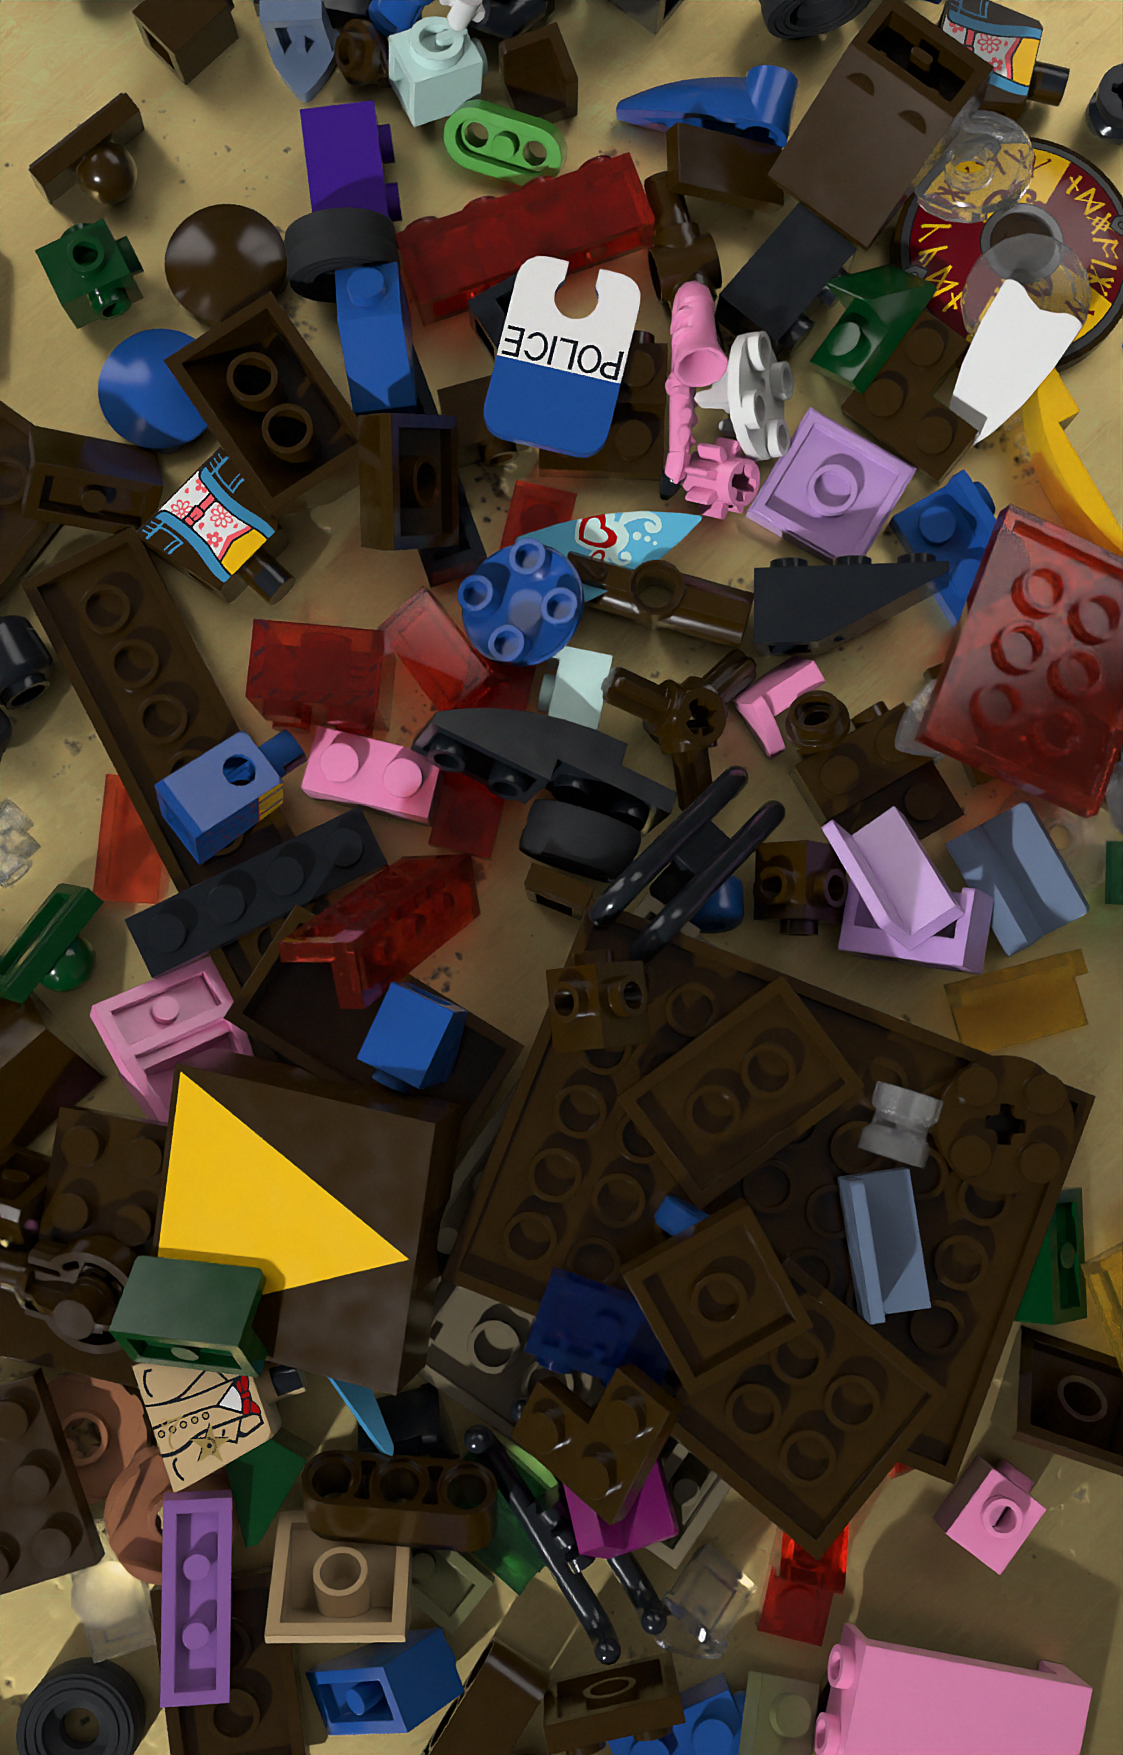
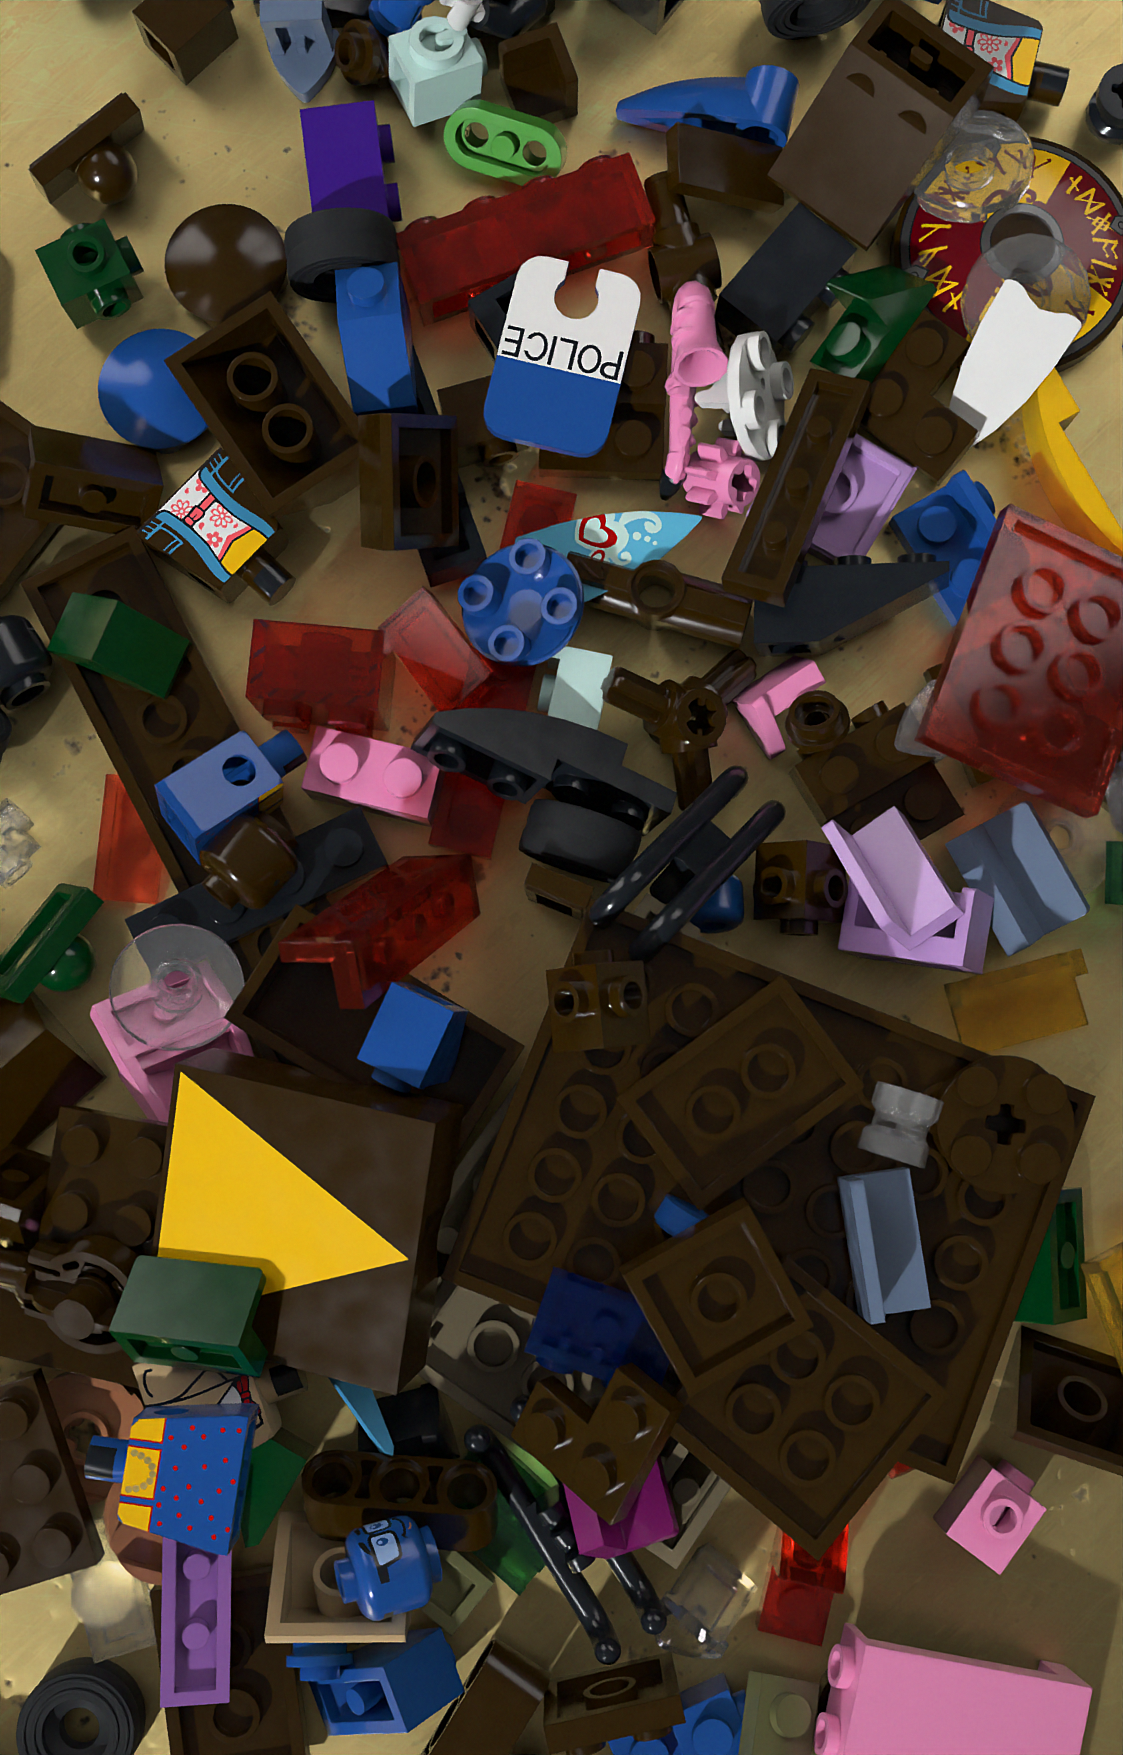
(119, 643): none -> dark green slope
(175, 1016): none -> clear dish
(182, 1471): none -> blue torso
(249, 861): none -> dark brown head
(319, 1660): none -> blue plate
(388, 1567): none -> blue head
(796, 487): none -> dark brown plate

